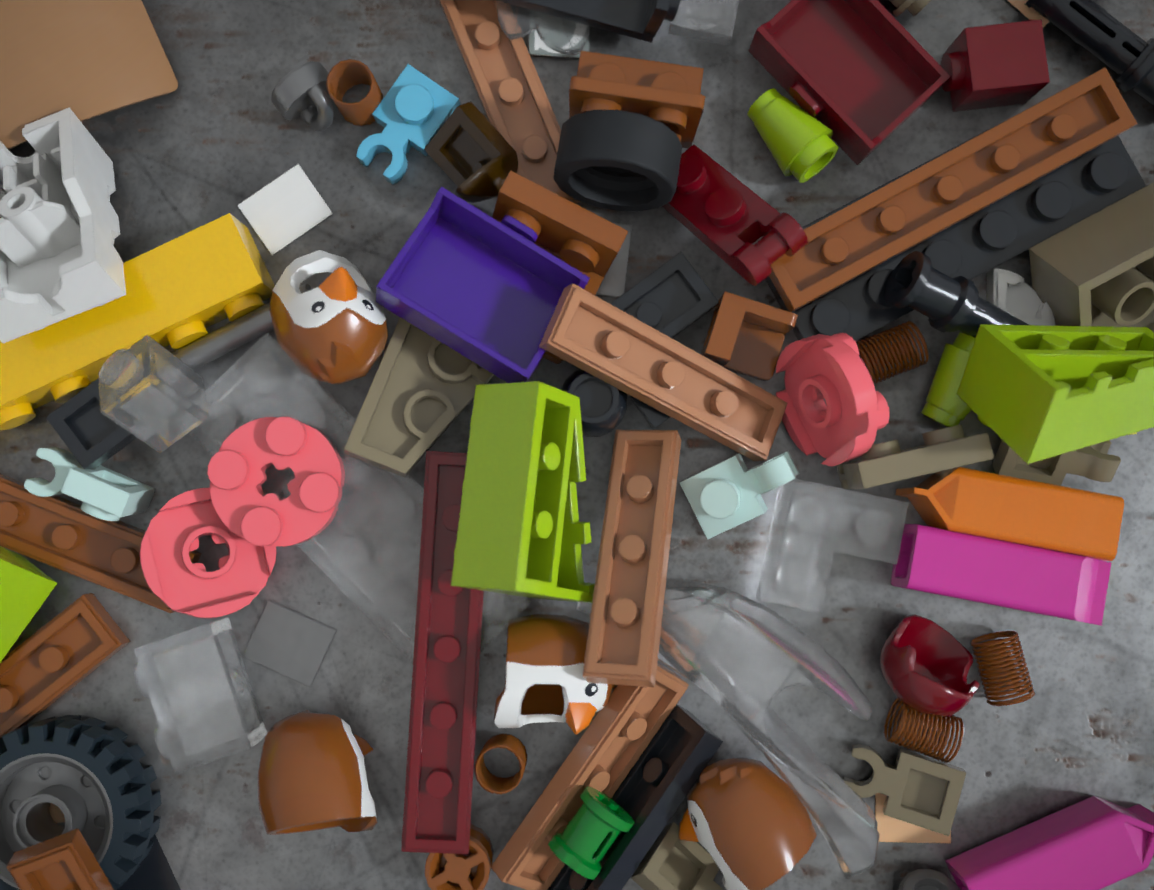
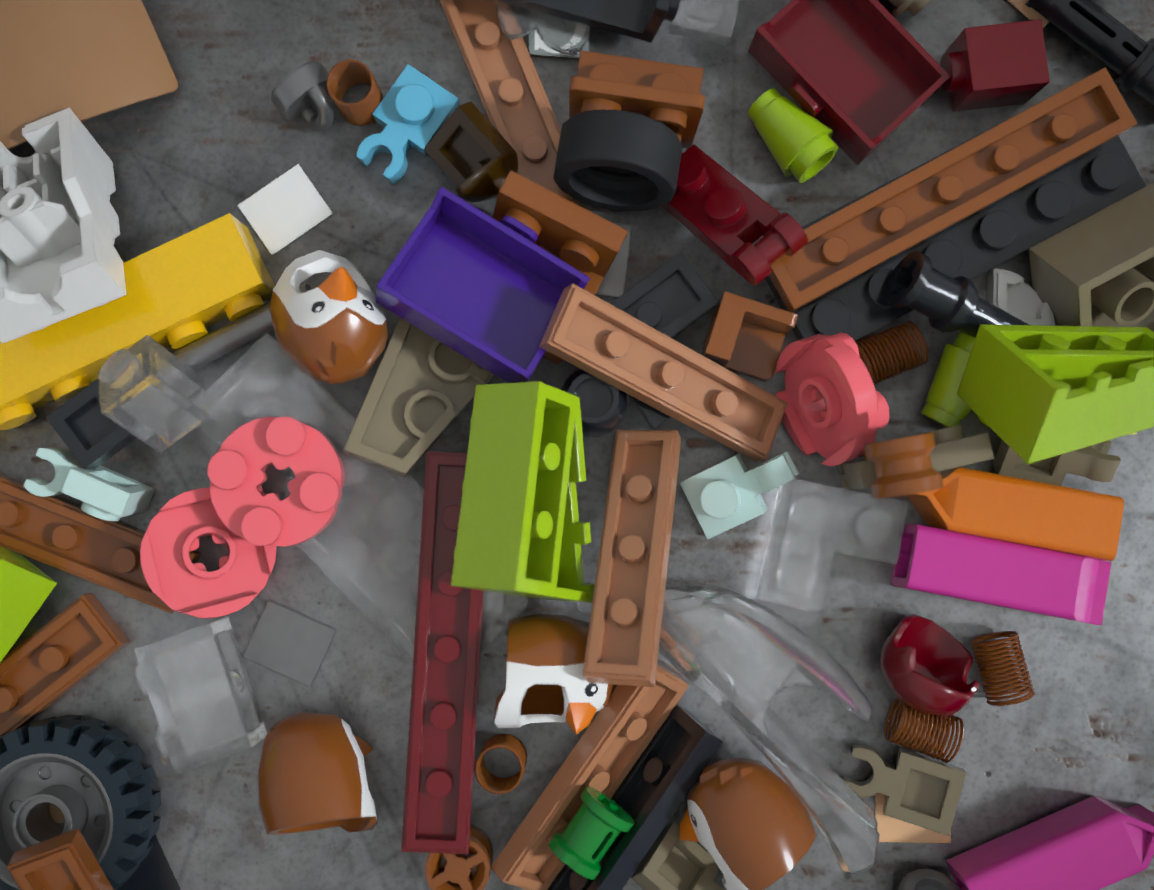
(903, 466): none -> dark orange wheel

